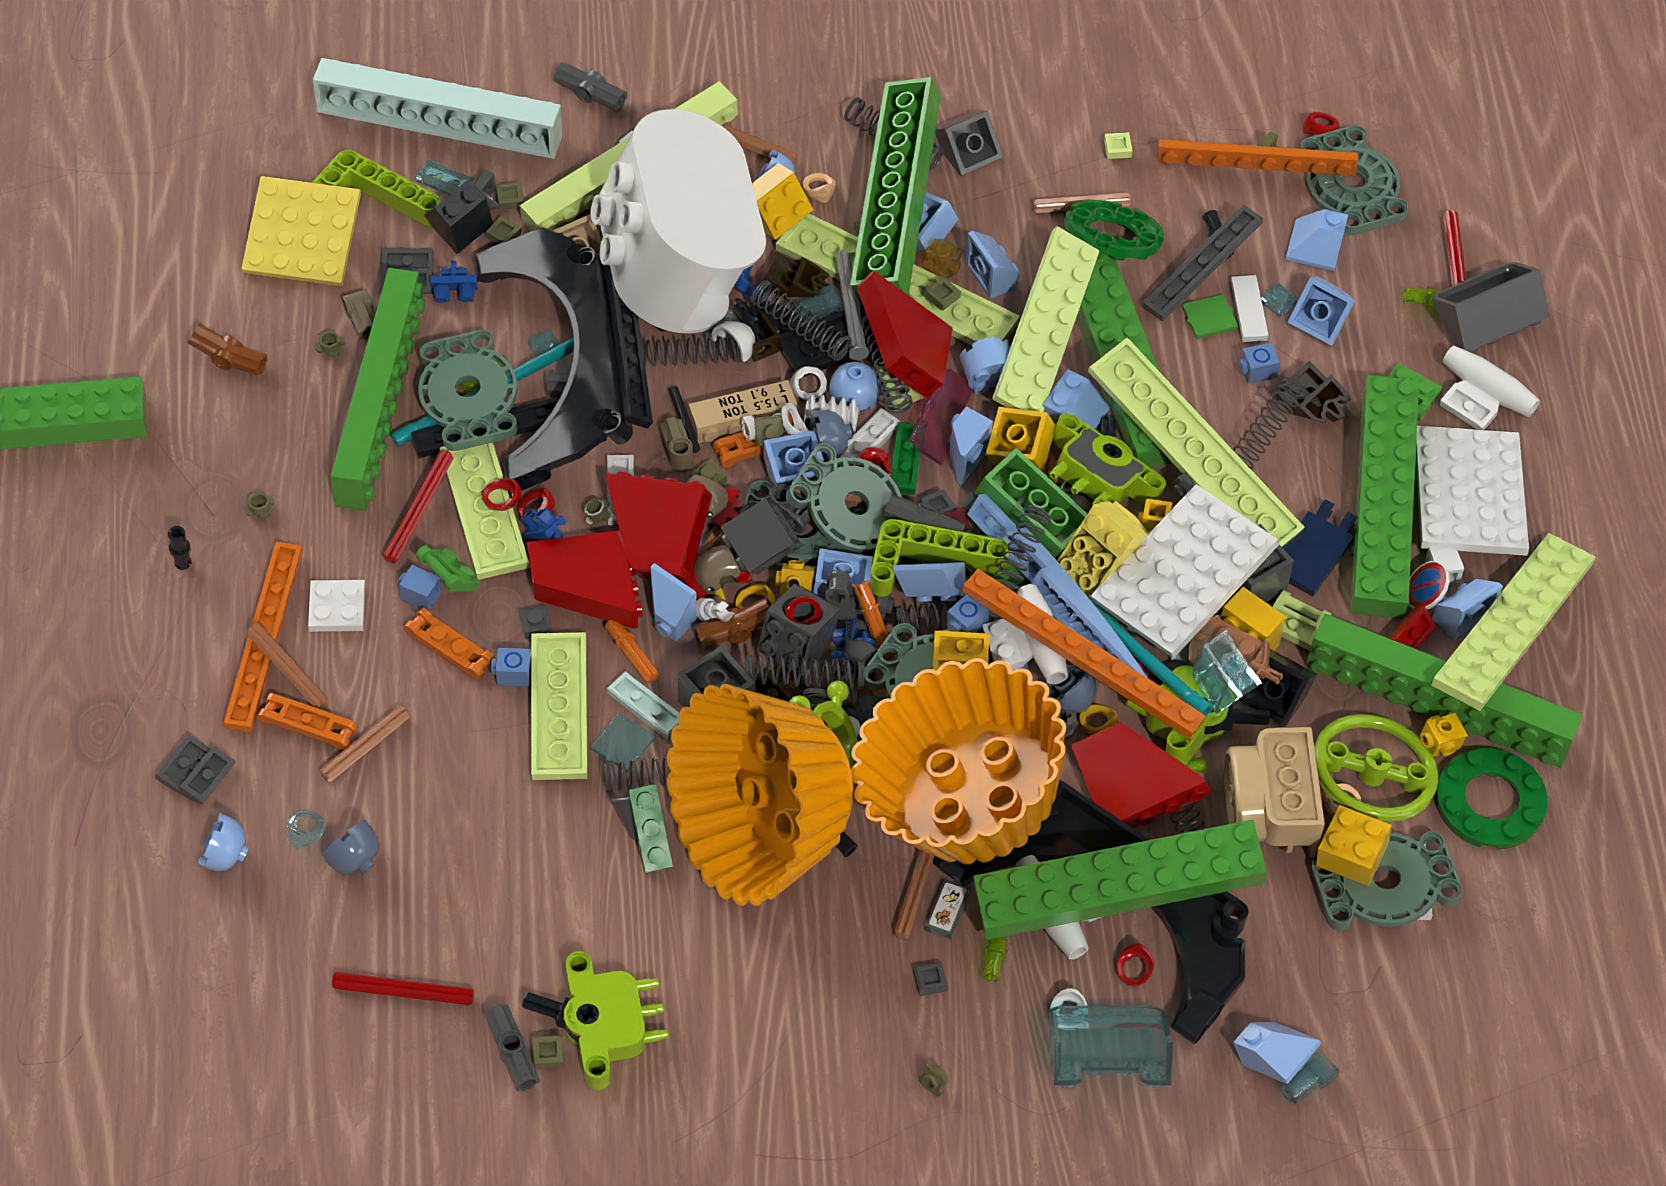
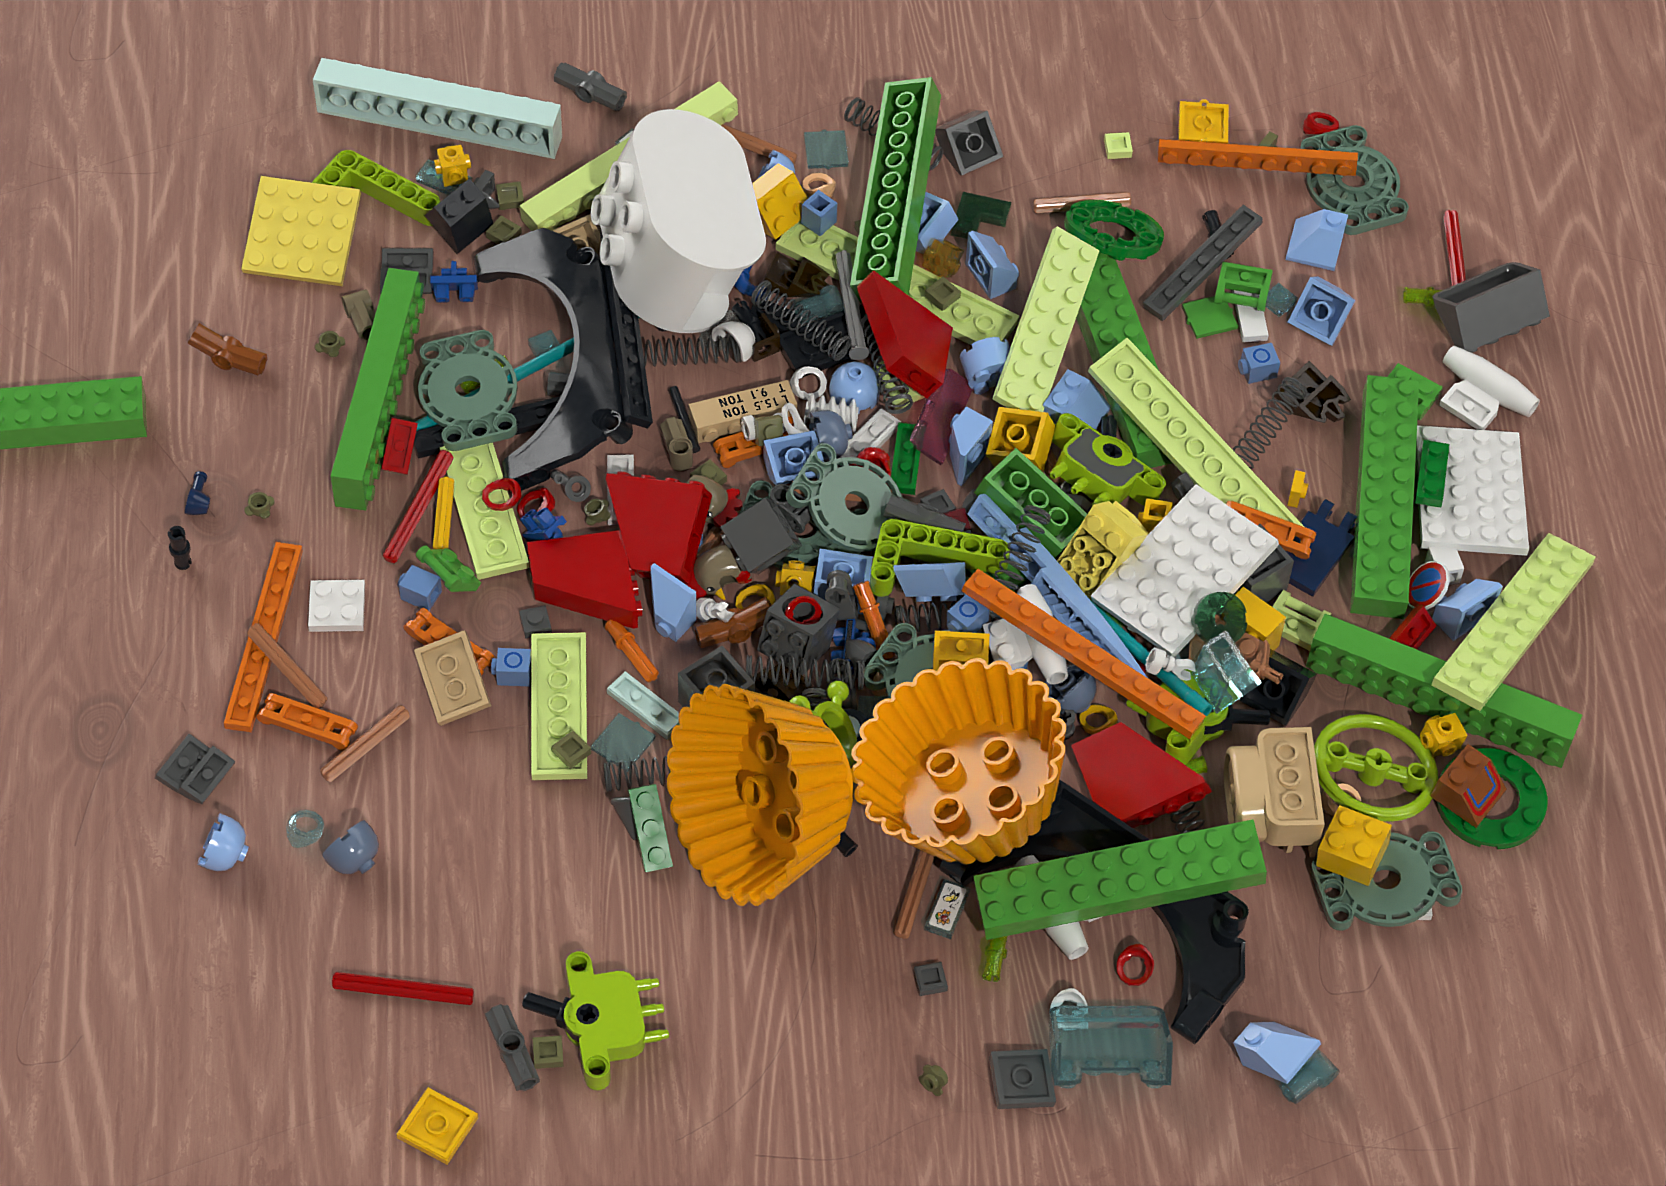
(197, 502): none -> dark blue bar
(399, 446): none -> red plate
(437, 1126): none -> yellow plate
(443, 513): none -> yellow axle
(452, 165): none -> yellow brick
(452, 678): none -> tan plate
(568, 481): none -> dark grey plate
(571, 749): none -> olive plate
(819, 213): none -> medium blue brick
(826, 149): none -> clear light blue piece
(977, 209): none -> clear green plate
(1022, 1079): none -> dark grey plate
(1158, 659): none -> white piece
(1203, 122): none -> yellow plate
(1216, 603): none -> clear green plate
(1243, 279): none -> bright green plate
(1280, 529): none -> orange plate
(1298, 489): none -> yellow plate
(1432, 473): none -> green plate
(1470, 786): none -> dark orange slope

